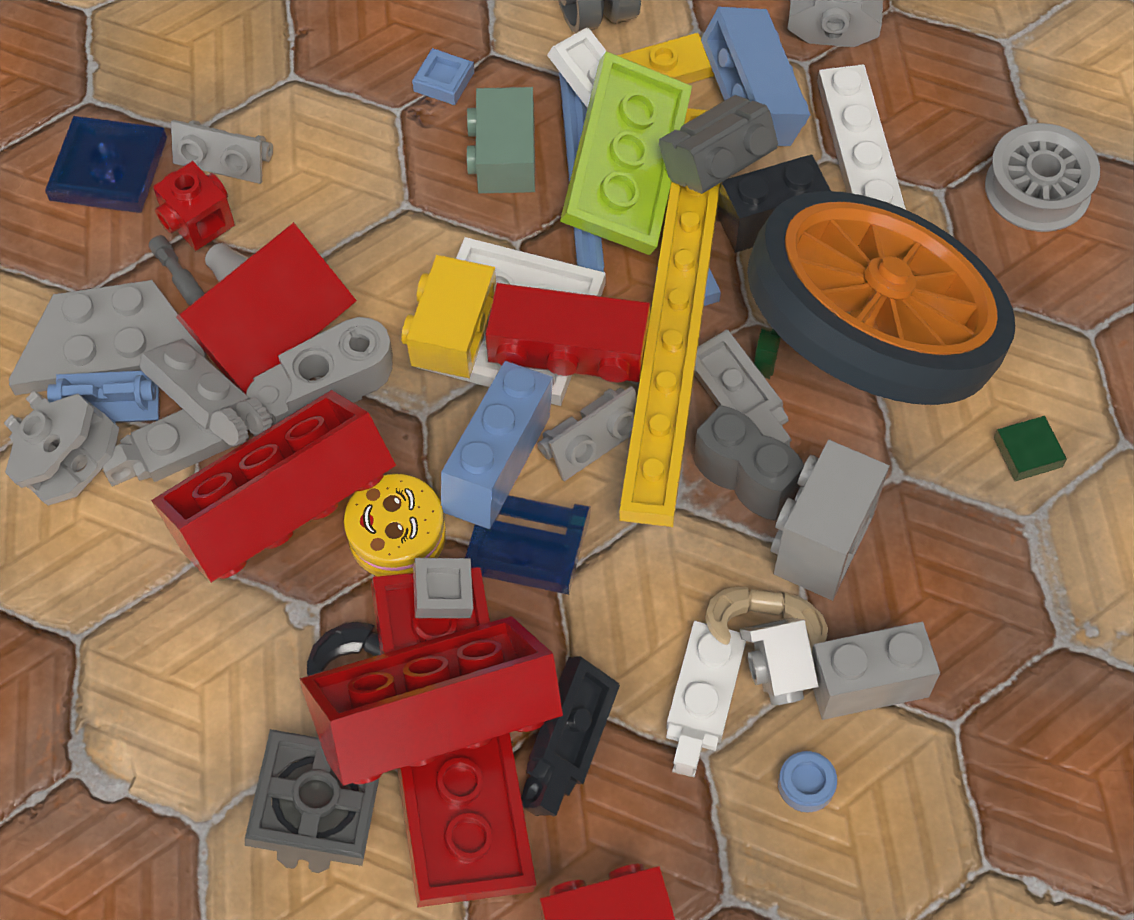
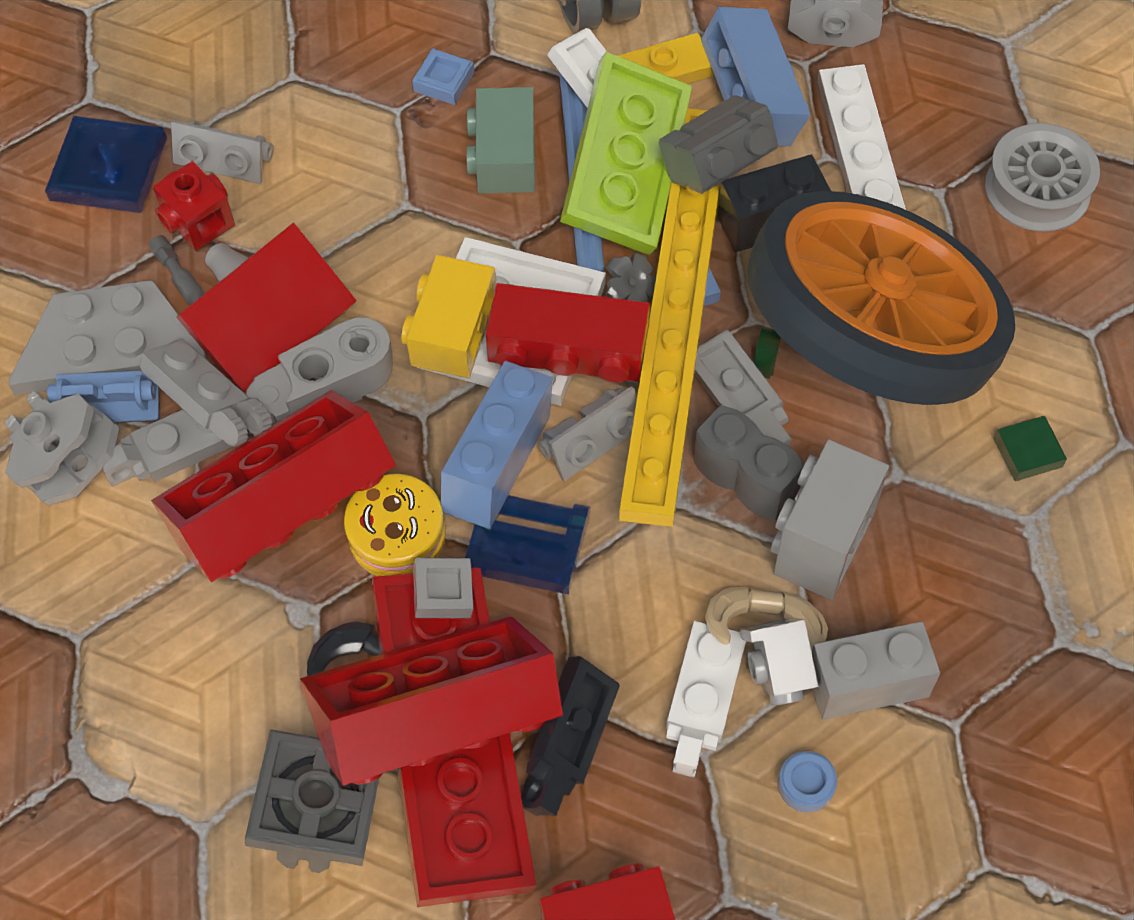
(631, 278): none -> dark grey plant

